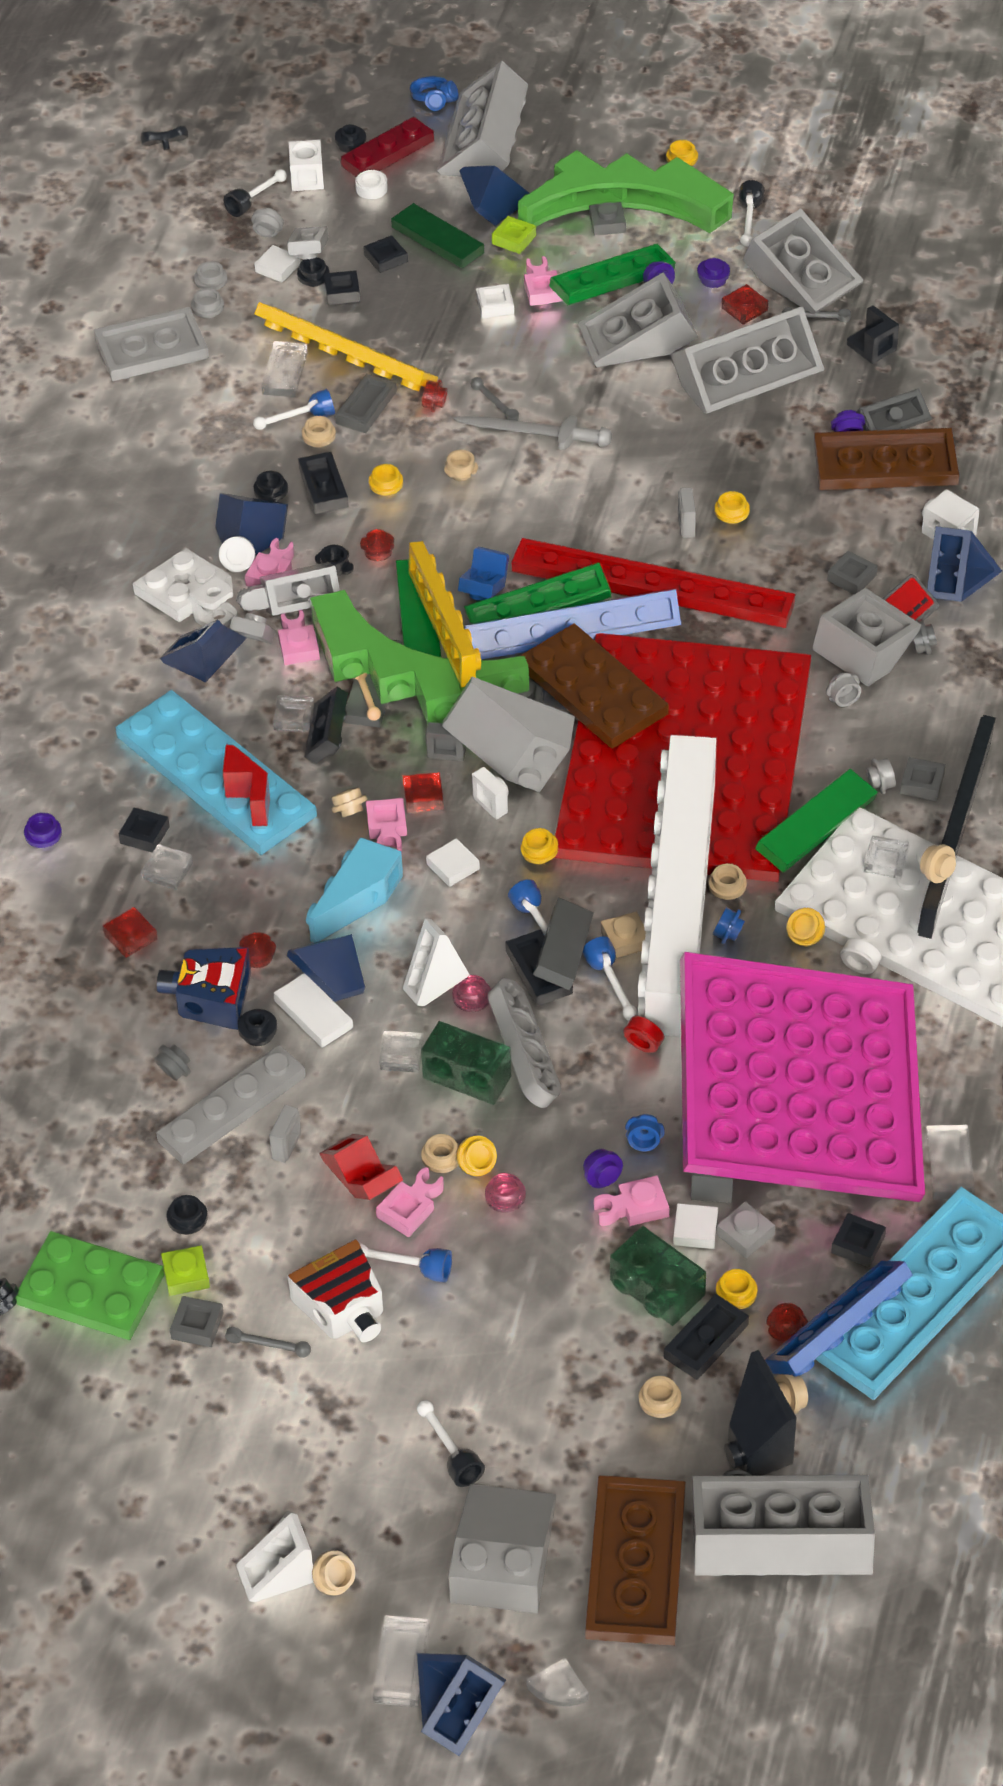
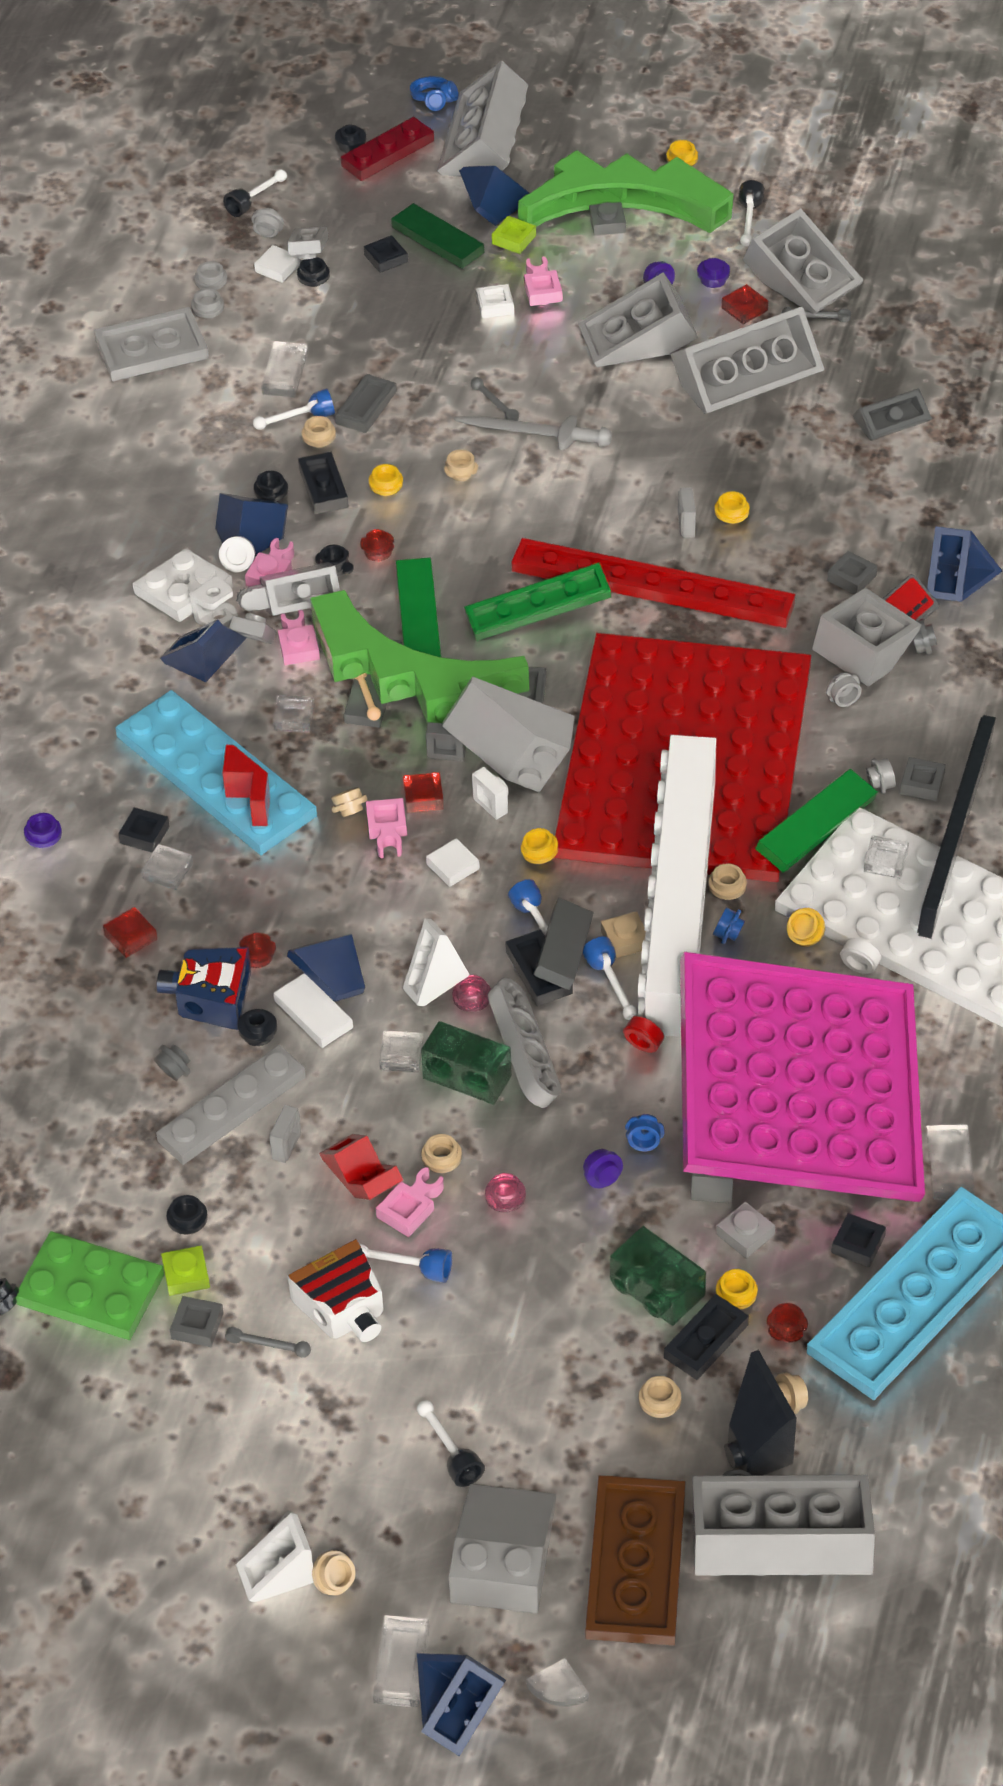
(151, 138): black piece -> none
(306, 165): white brick -> none
(326, 725): black plate -> none
(333, 342): yellow plate -> none
(342, 287): black plate -> none
(360, 886): medium azure slope -> none
(371, 184): white tile -> none
(434, 395): clear red plate -> none
(443, 616): yellow plate -> none
(476, 1155): yellow plate -> none
(486, 574): blue bracket -> none
(594, 686): reddish brown plate -> none
(607, 274): green tile -> none
(611, 616): plate -> none
(637, 1200): bright pink plate -> none
(695, 1226): white tile -> none
(830, 1325): blue plate -> none
(848, 421): dark purple plate -> none
(877, 338): black panel -> none
(886, 459): reddish brown plate -> none
(938, 863): tan plate -> none
(949, 512): white brick -> none

